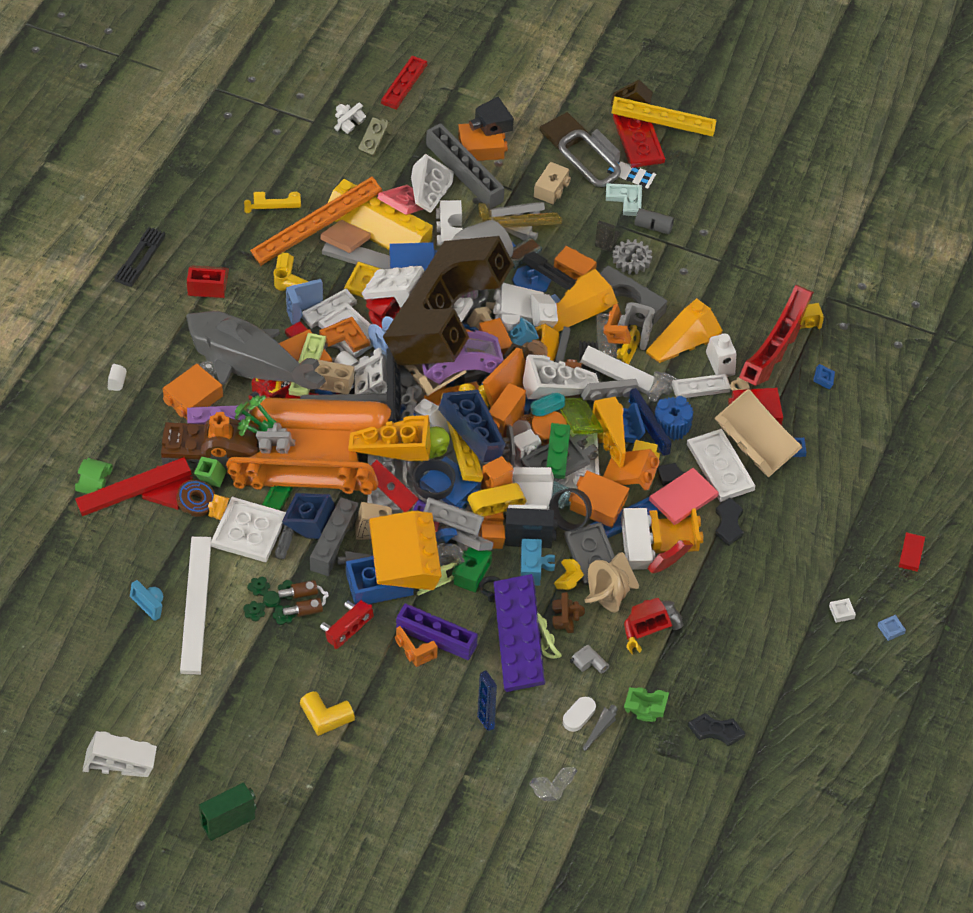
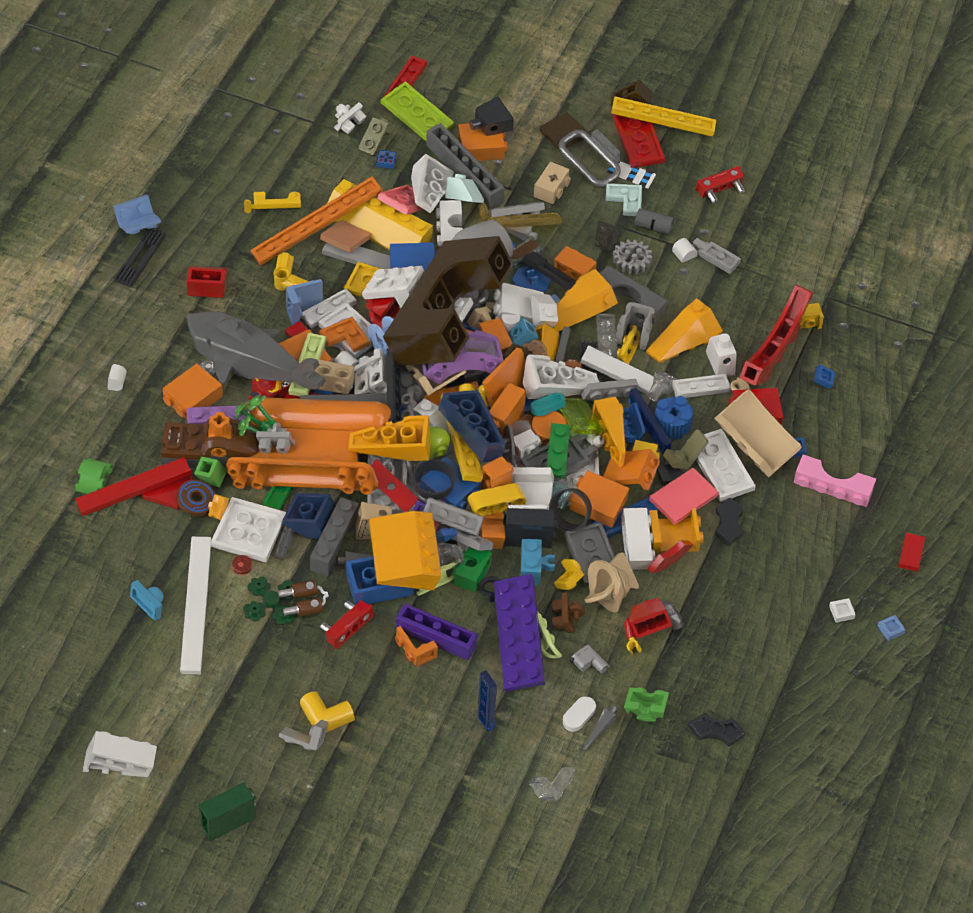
(136, 215): none -> medium blue bracket
(242, 565): none -> clear red tile
(309, 742): none -> light grey bracket
(386, 159): none -> blue tile
(415, 110): none -> lime tile
(462, 189): none -> light aqua slope
(593, 439): none -> white arm
(614, 333): orange bracket -> none
(684, 250): none -> white brick
(689, 453): none -> olive bracket
(717, 255): none -> light grey hinge
(720, 182): none -> red piece
(854, 489): none -> bright pink arch

